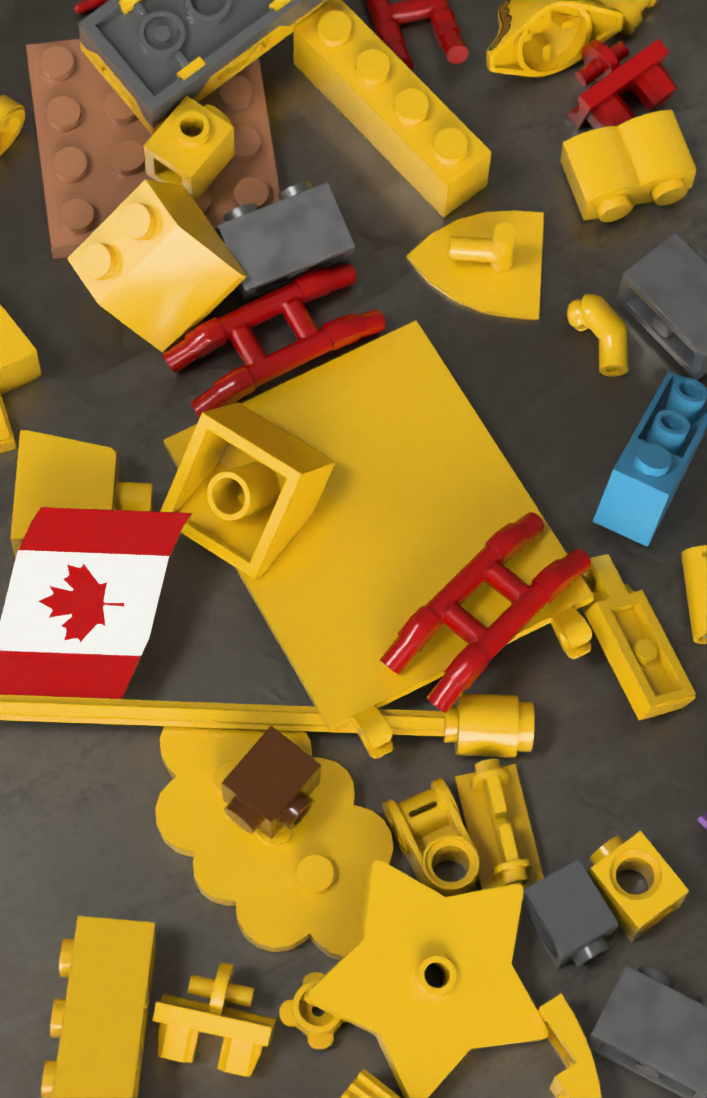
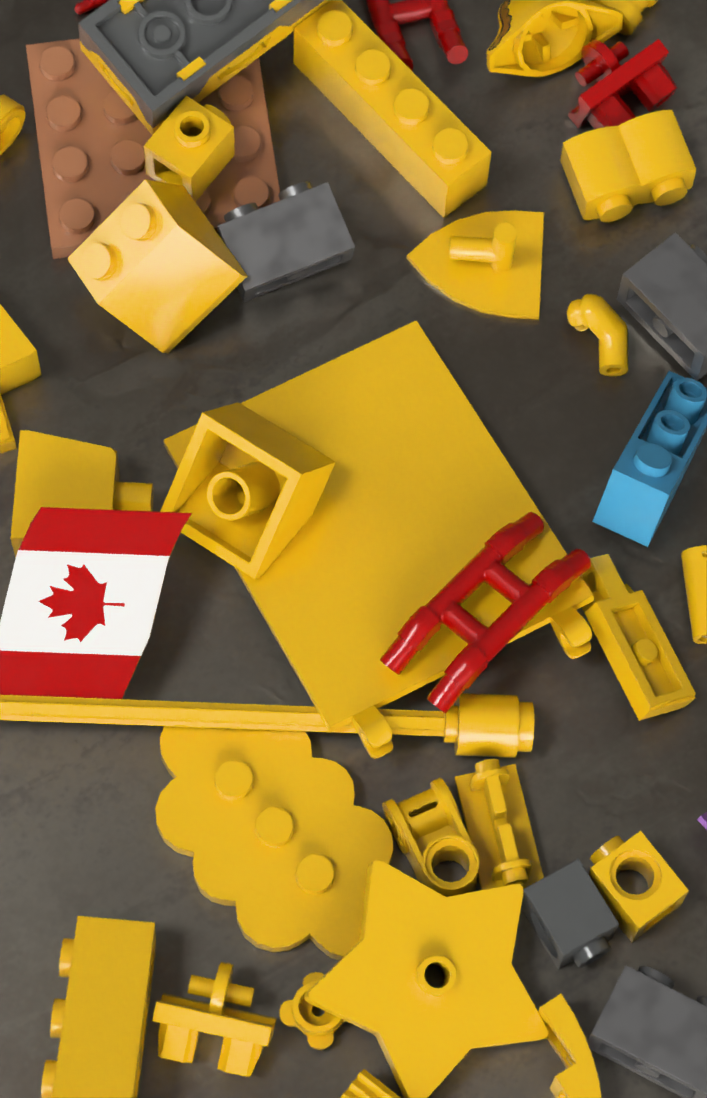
(261, 367): red piece -> none
(271, 785): reddish brown brick -> none

